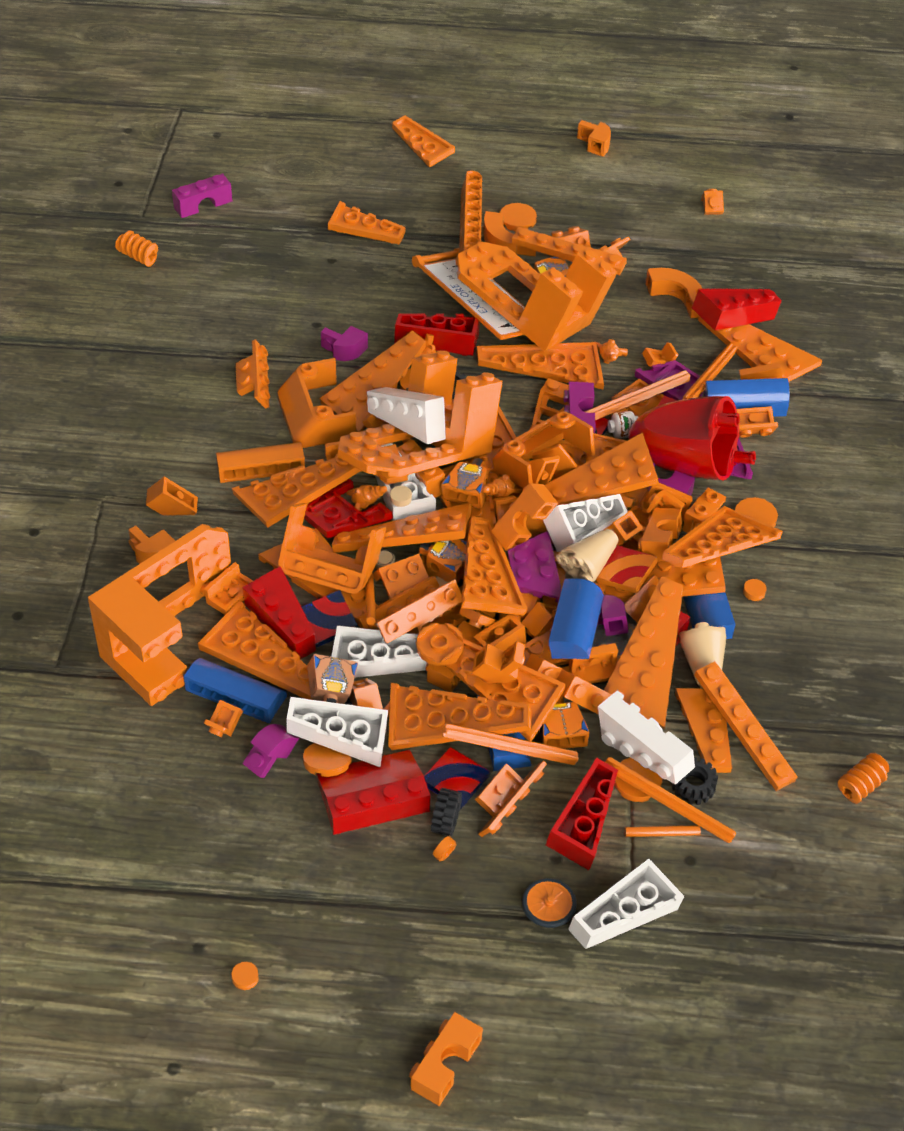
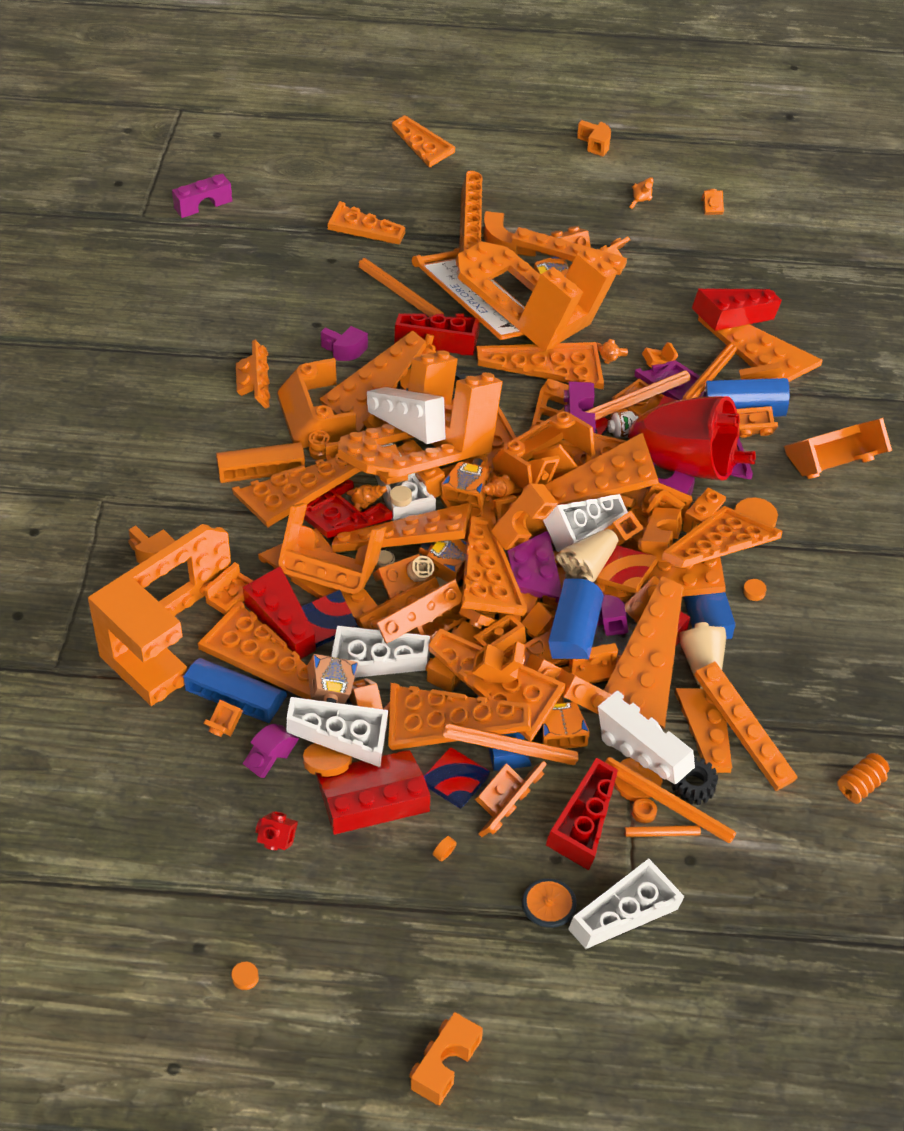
(137, 248): orange piece -> none
(171, 499): orange slope -> none
(276, 831): none -> red brick
(317, 444): none -> orange wheel
(370, 601): orange bar -> none
(397, 287): none -> orange axle
(416, 571): none -> tan wheel
(439, 644): orange tile -> none
(446, 812): black tyre -> none
(518, 215): orange tile -> none
(642, 191): none -> orange piece
(644, 810): none -> orange tile
(674, 283): orange arch -> none
(839, 447): none -> orange windscreen

